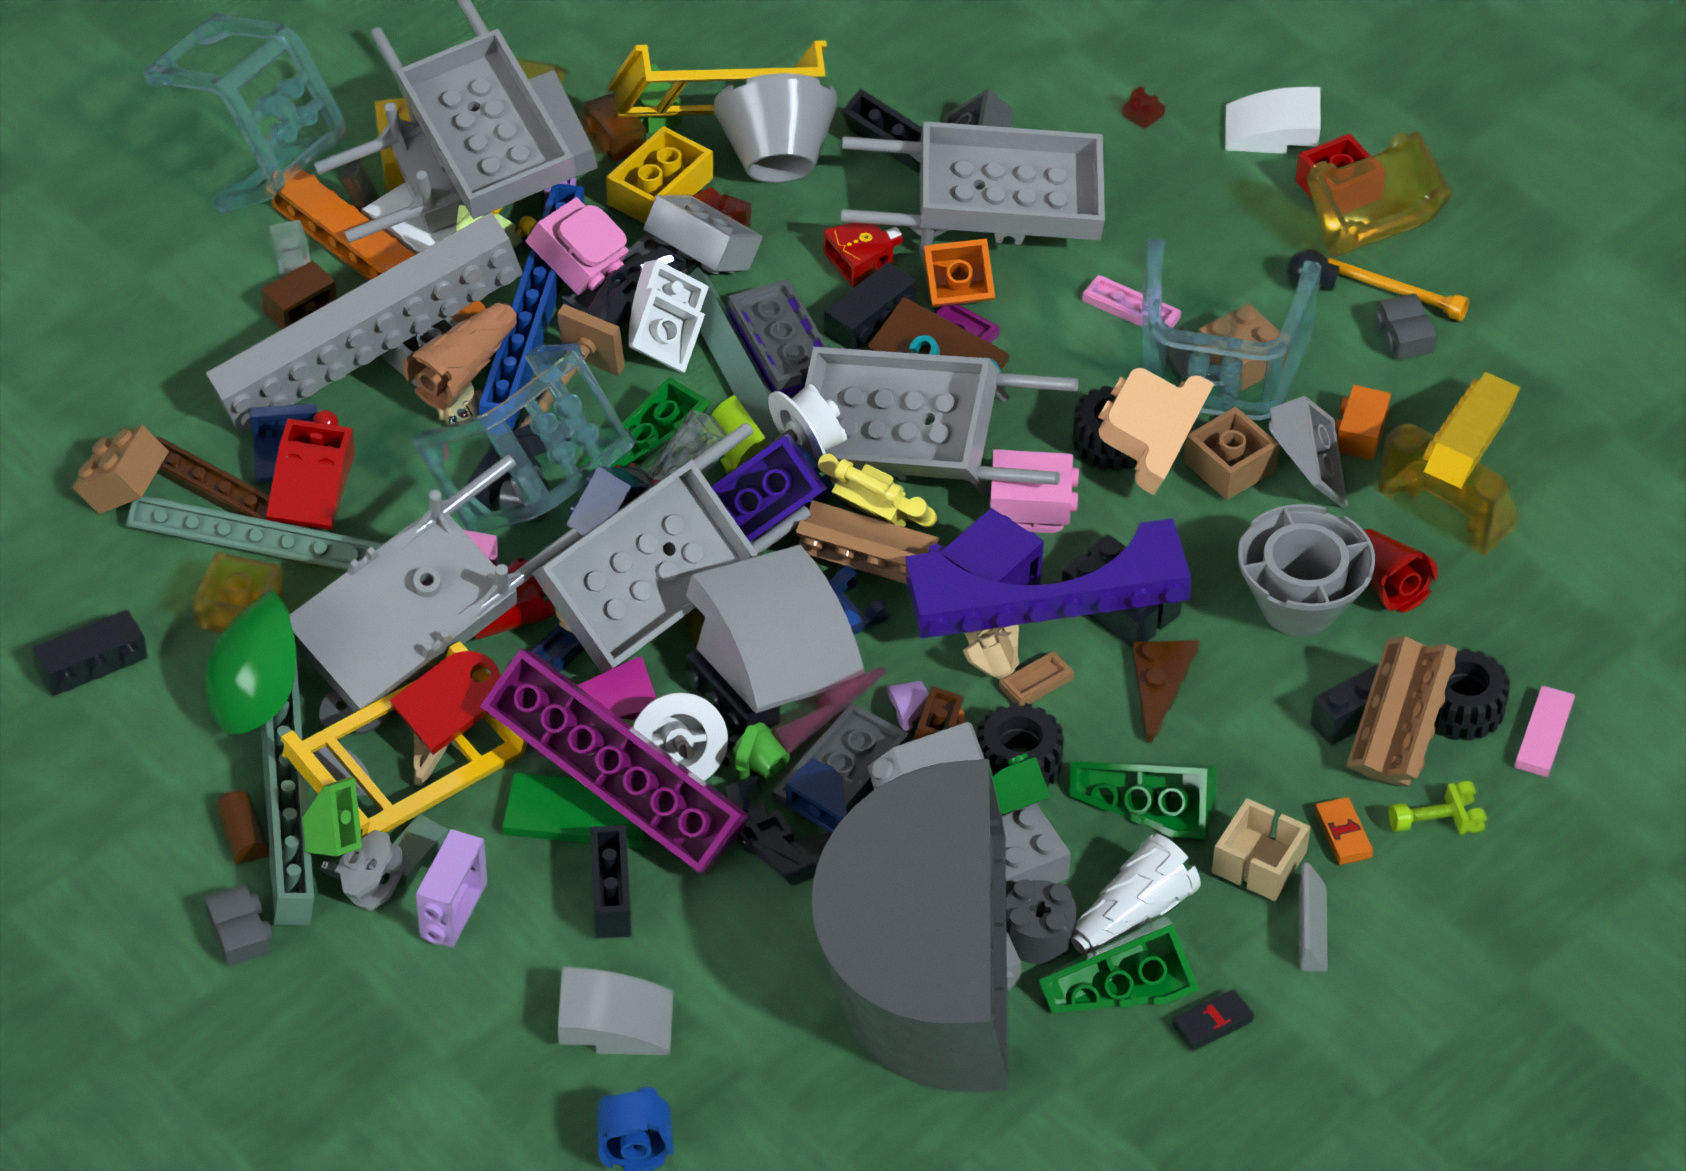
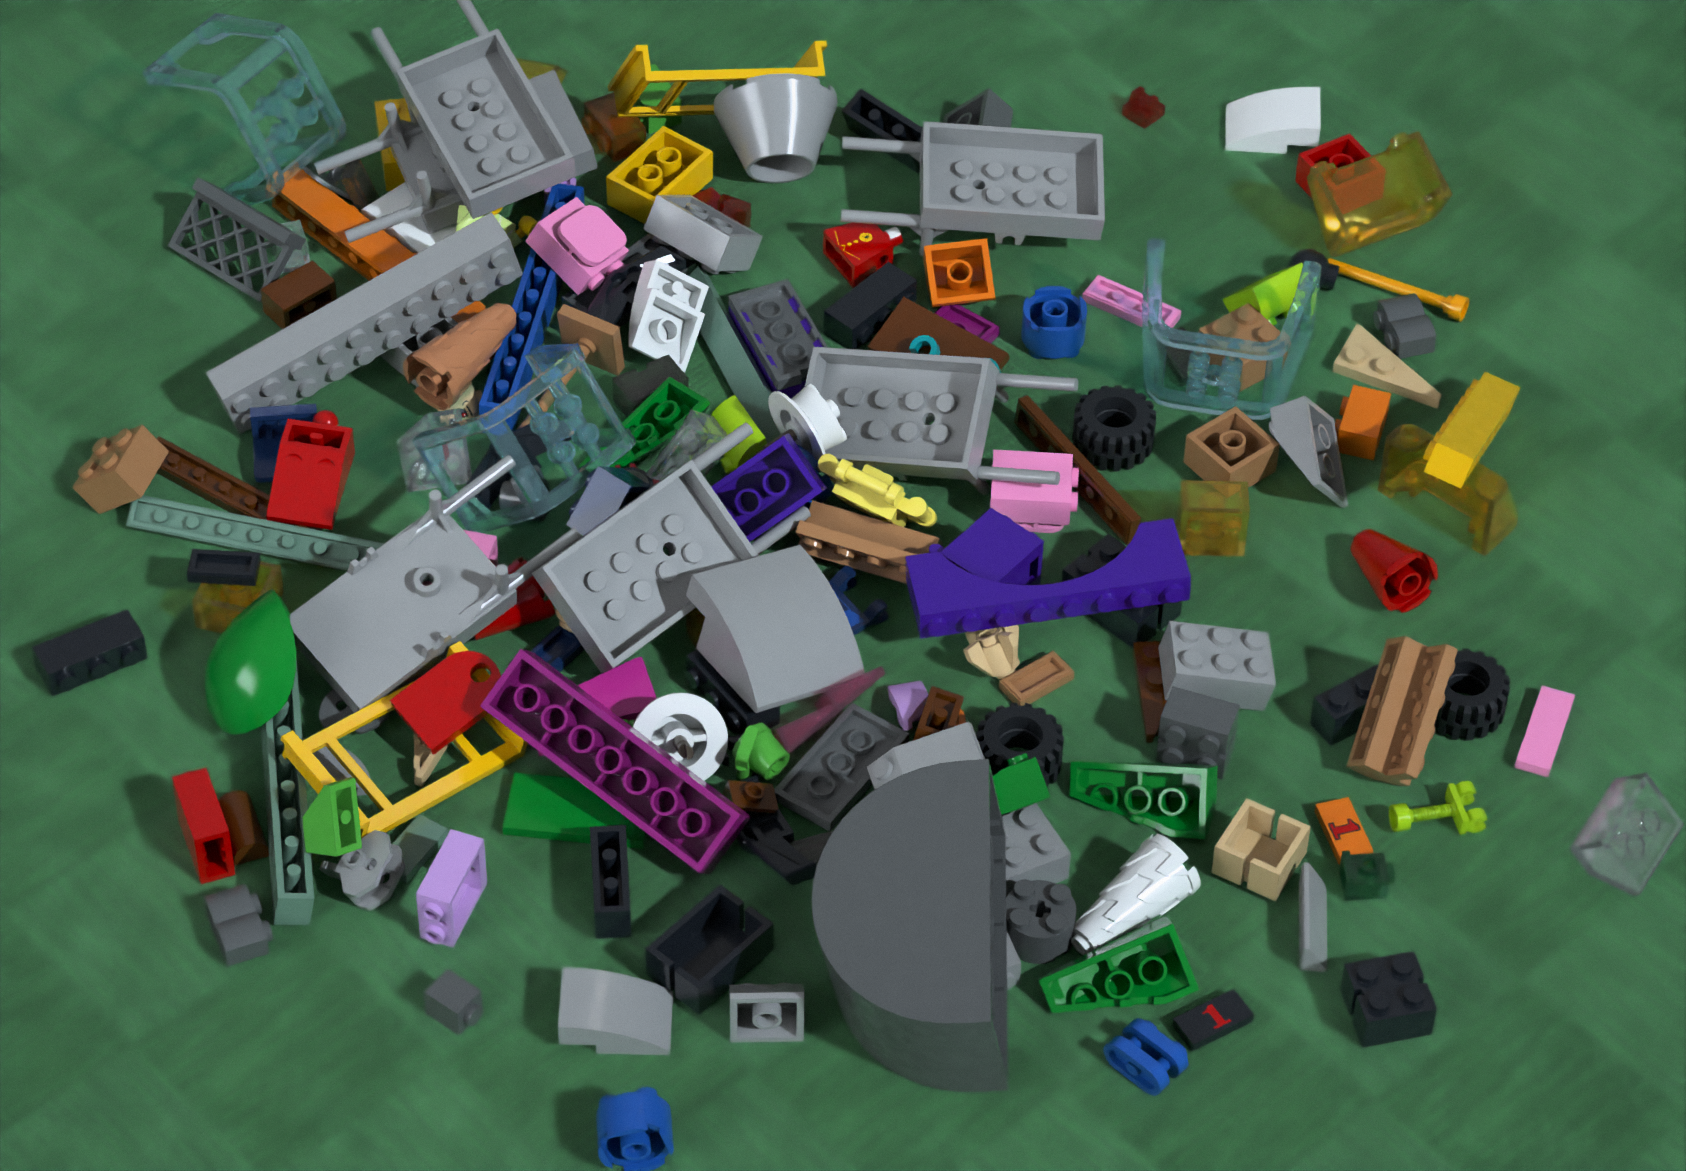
(203, 825): none -> red brick
(223, 567): none -> black tile
(241, 214): none -> dark grey fence
(330, 180): none -> dark grey piece
(415, 470): none -> clear slope
(453, 1002): none -> dark grey brick
(635, 387): none -> clear smoke brick
(709, 949): none -> black piece
(751, 796): none -> reddish brown bracket
(766, 1012): none -> light grey slope
(817, 794): dark blue slope -> none
(1054, 323): none -> blue brick
(1091, 483): none -> reddish brown tile
(1146, 1056): none -> blue brick
(1152, 421): light nougat brick -> none
(1197, 730): none -> dark grey piece
(1213, 517): none -> clear yellow brick
(1218, 663): none -> light grey brick
(1270, 294): none -> lime brick
(1305, 566): light grey cone -> none
(1365, 876): none -> clear green brick
(1374, 364): none -> tan wing
(1392, 999): none -> black piece
(1627, 834): none -> clear slope

